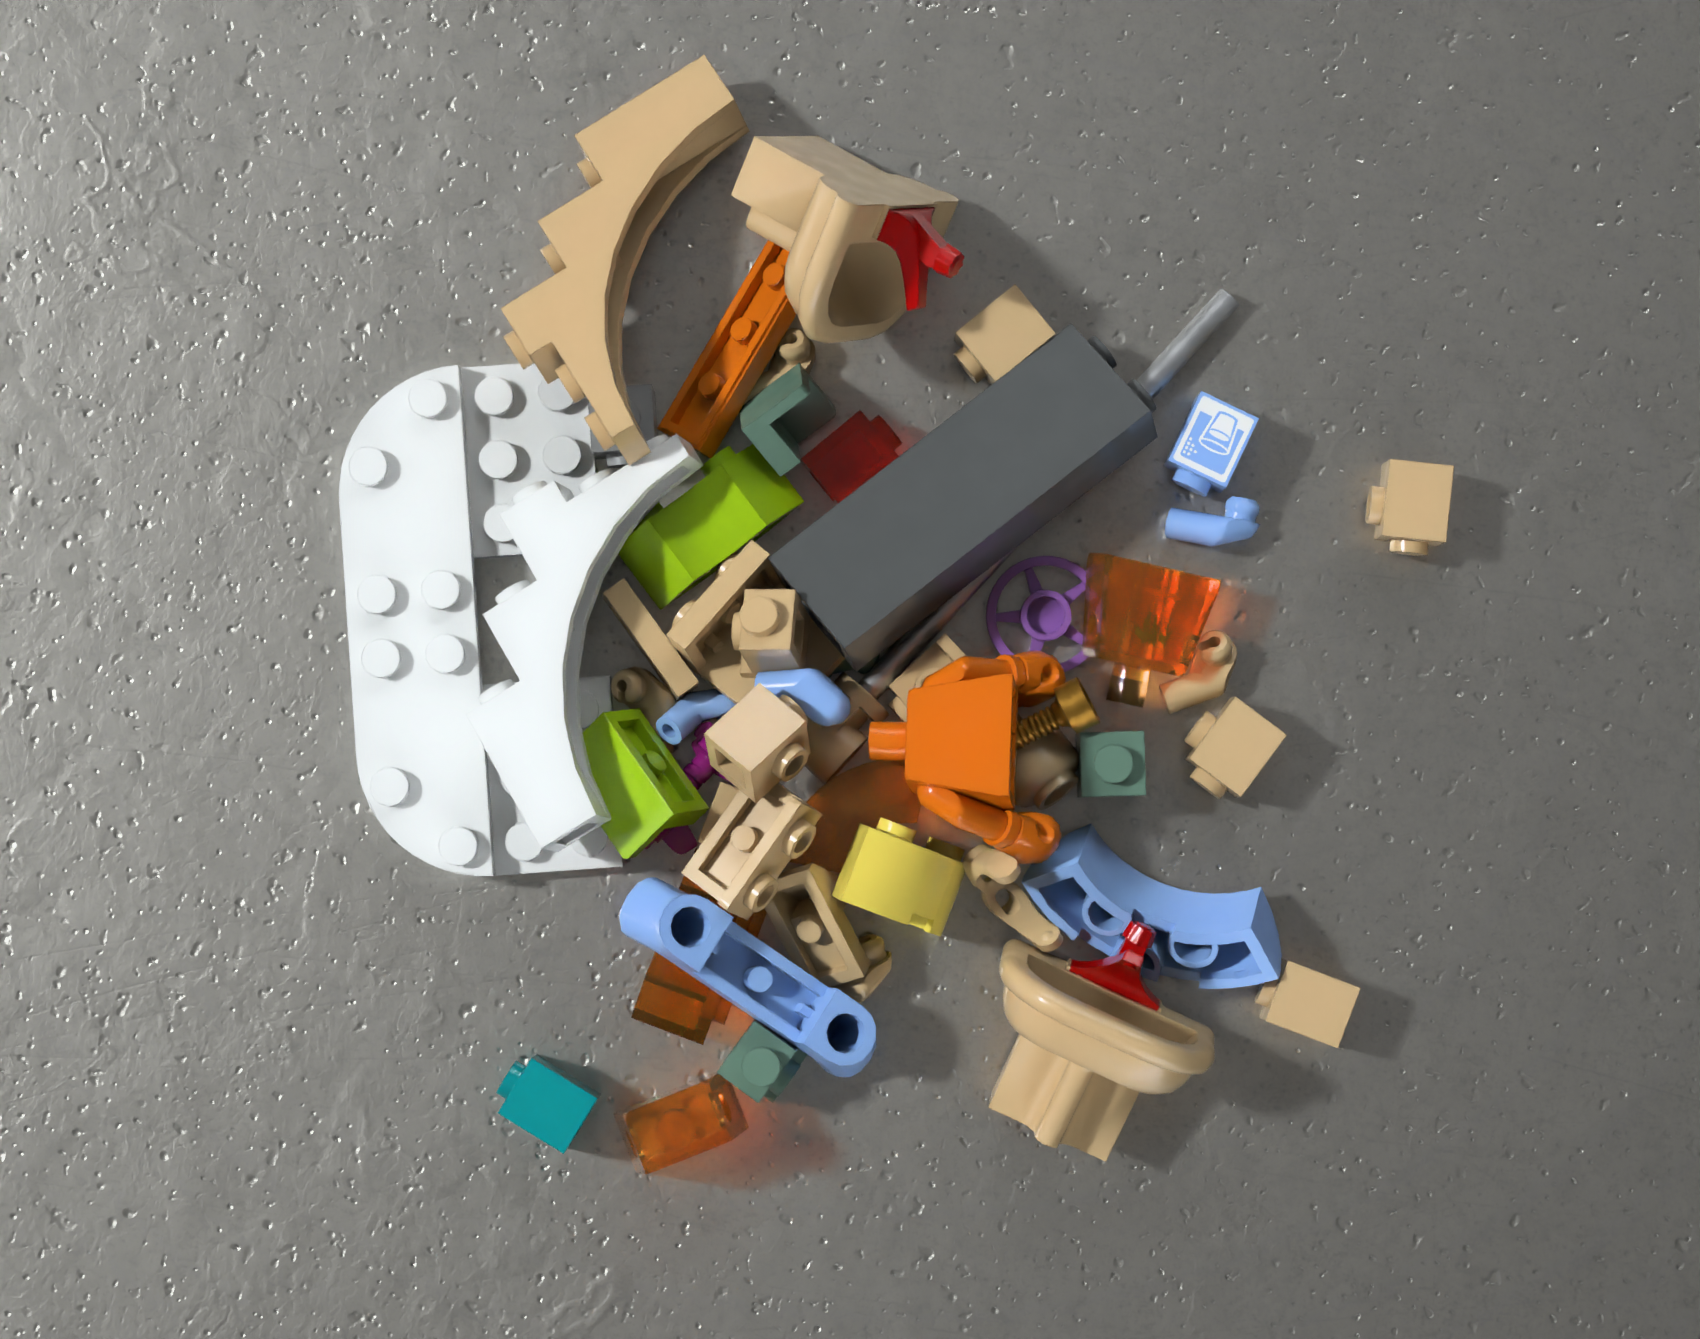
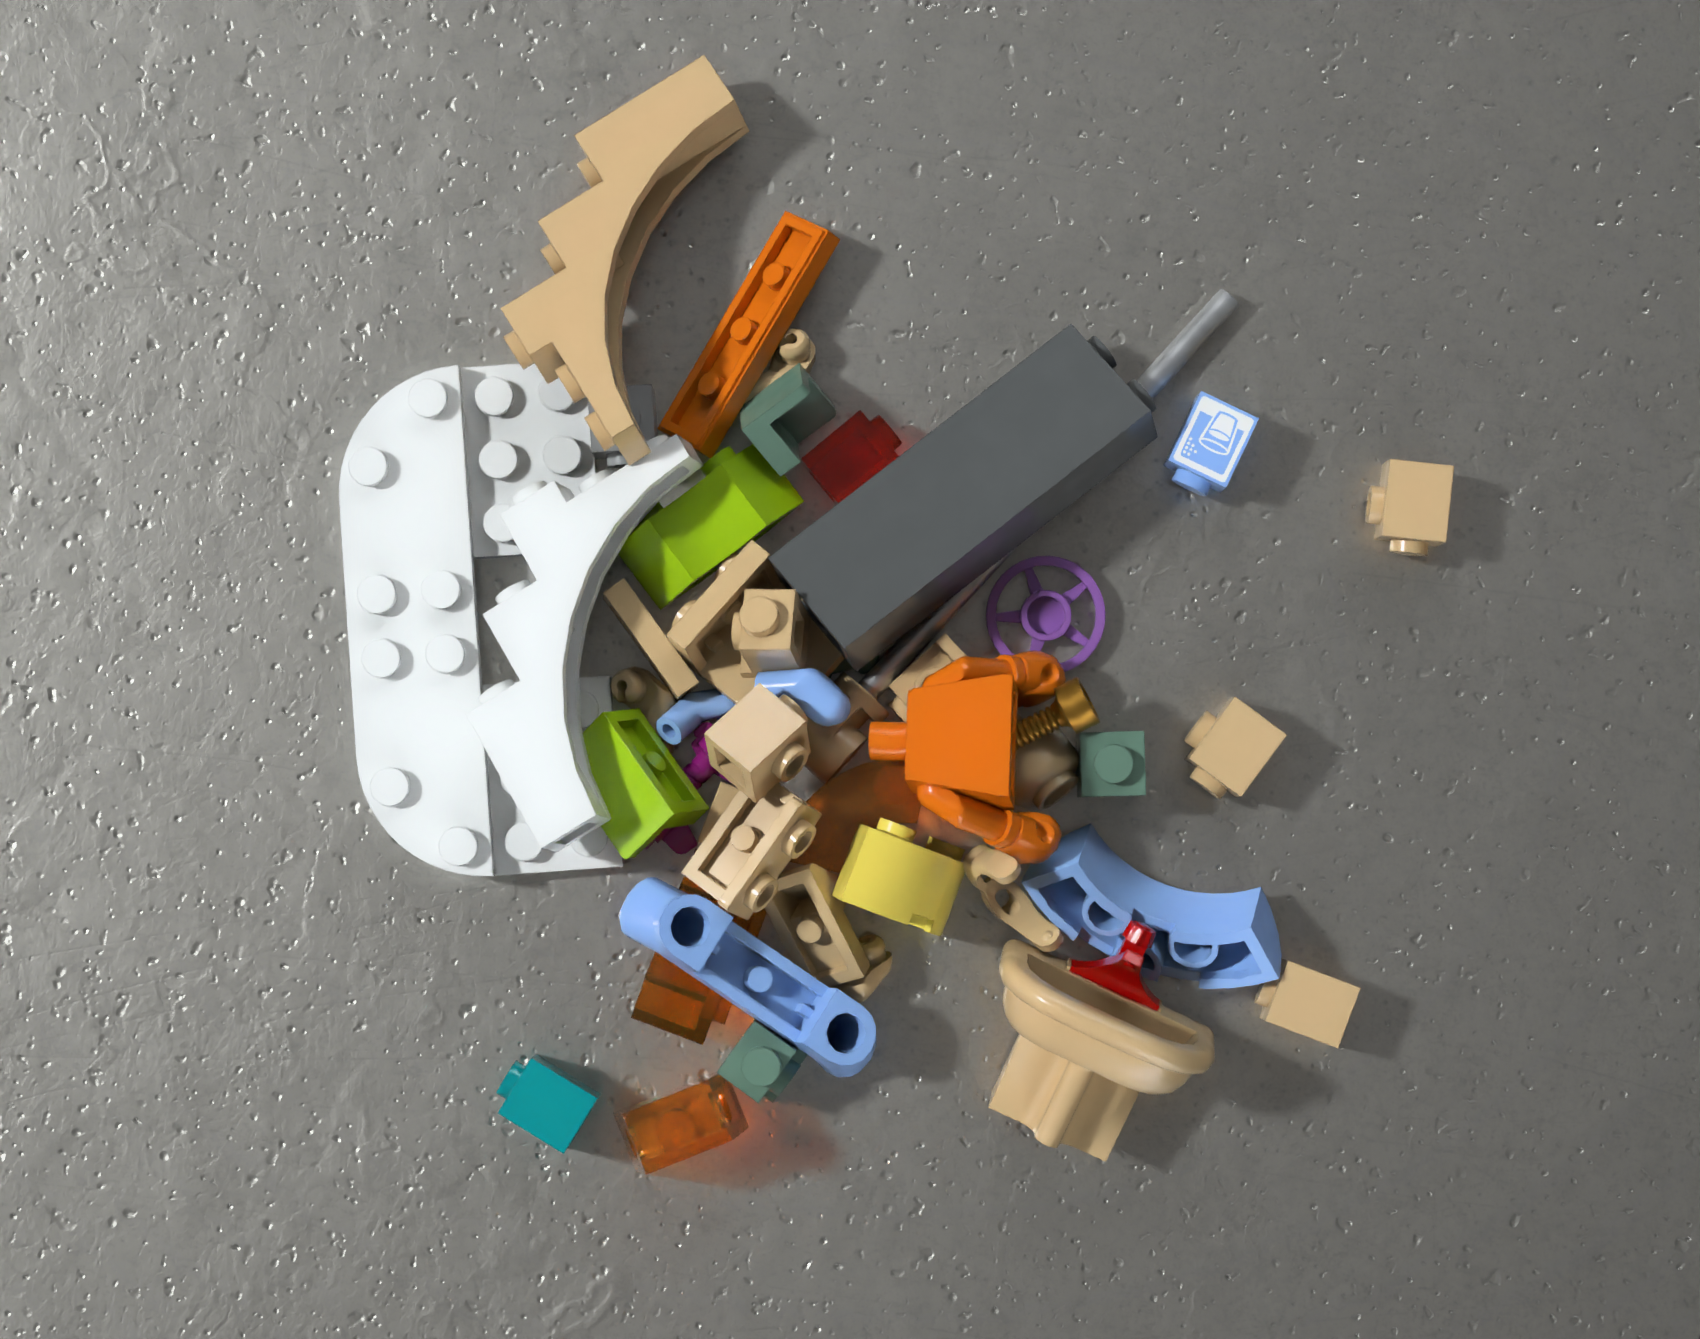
(851, 233): tan piece -> none
(1001, 337): tan brick -> none
(1142, 621): clear orange torso -> none
(1207, 676): tan arm -> none
(1214, 529): light blue arm -> none

